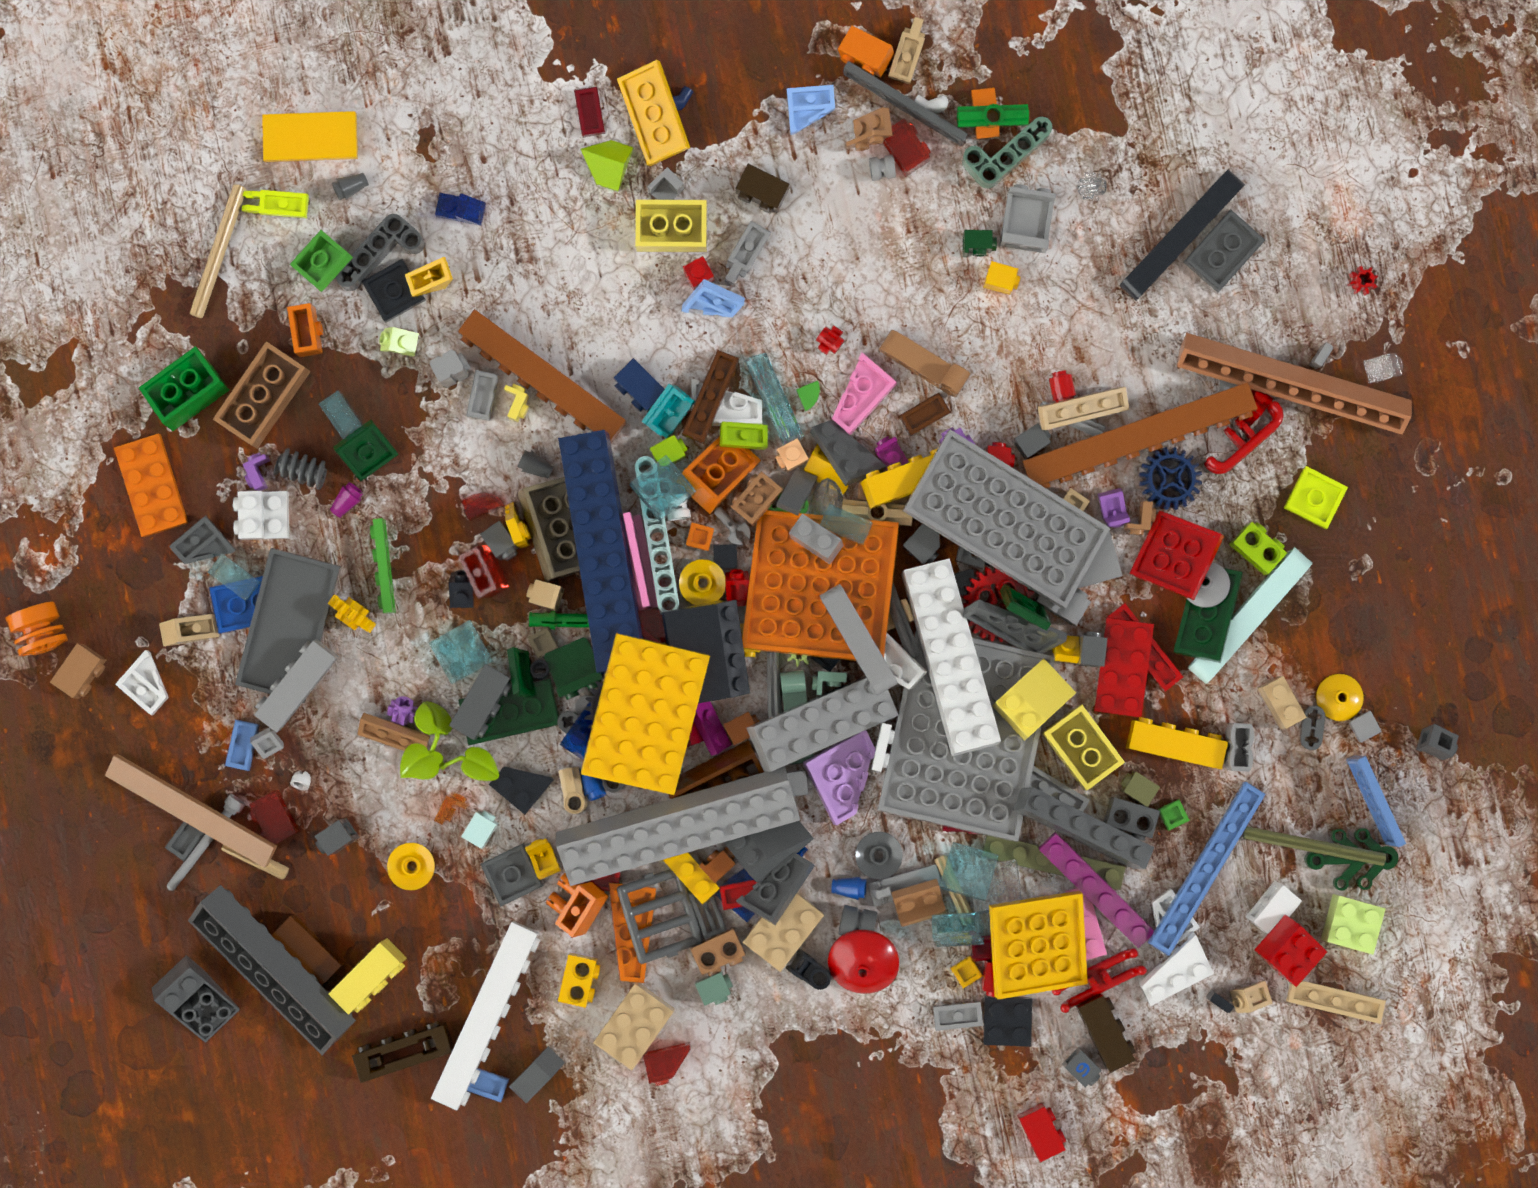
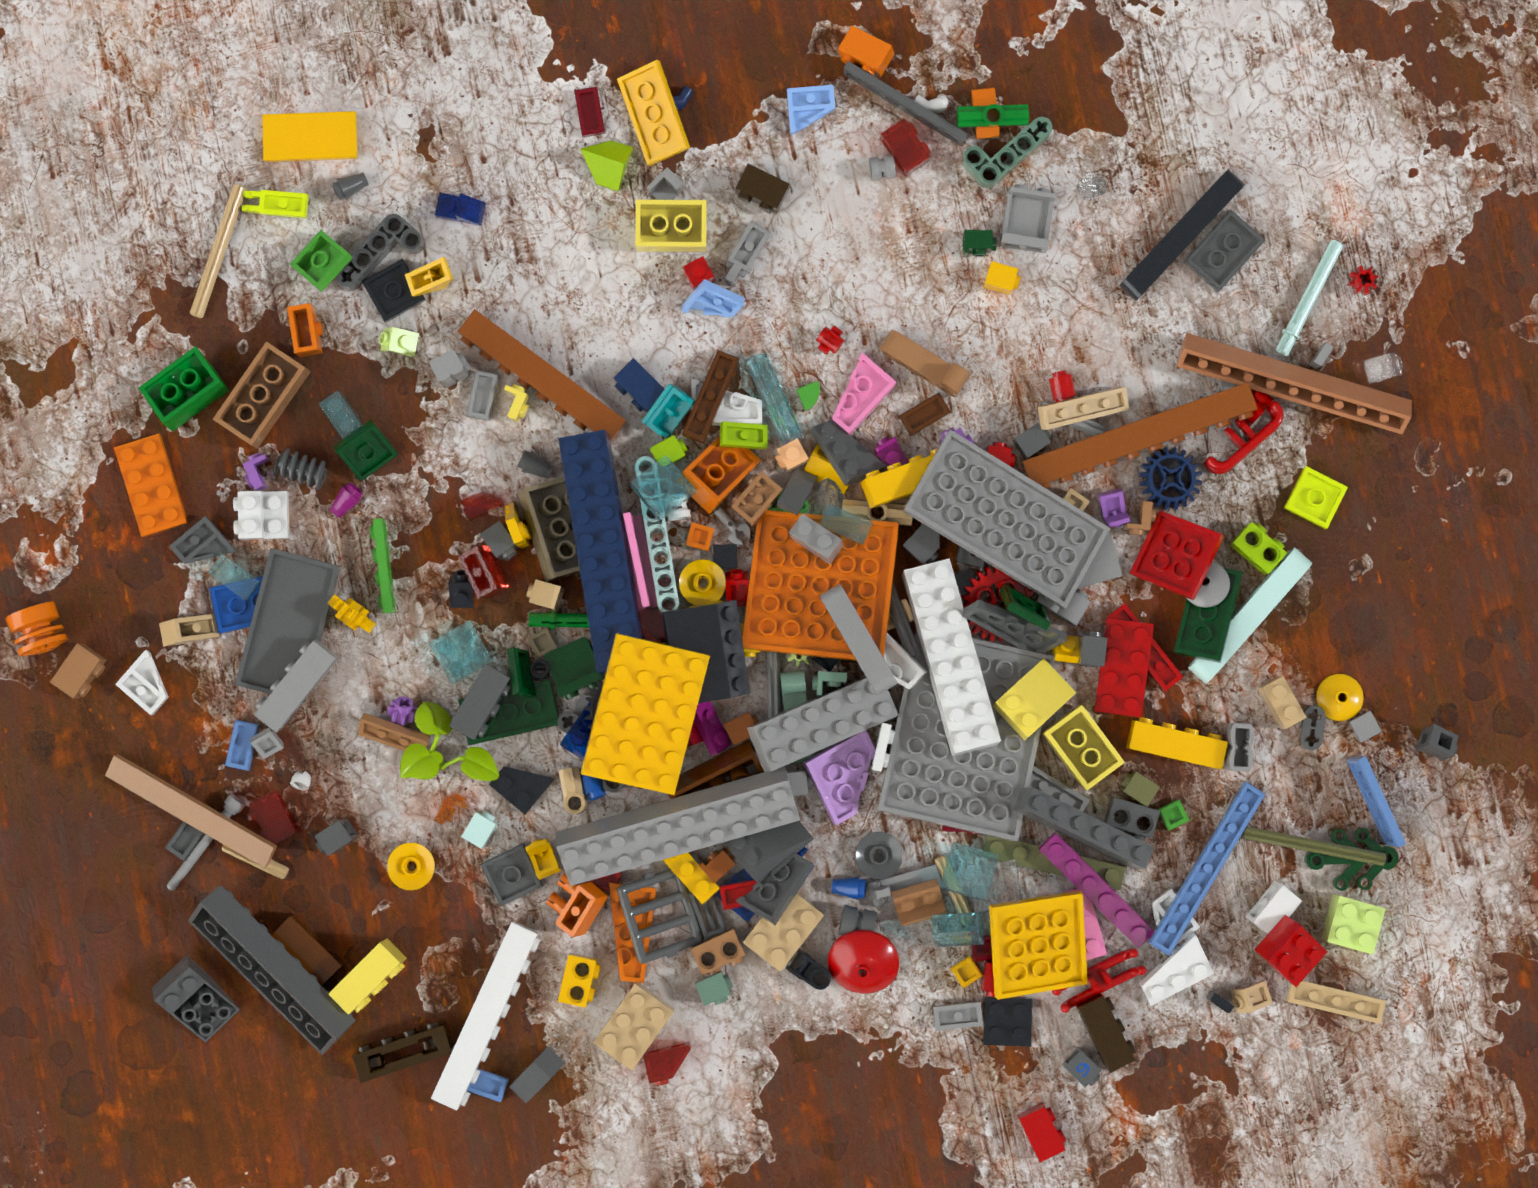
(871, 129): medium nougat bracket -> none
(908, 53): tan hinge -> none
(1309, 297): none -> light aqua axle

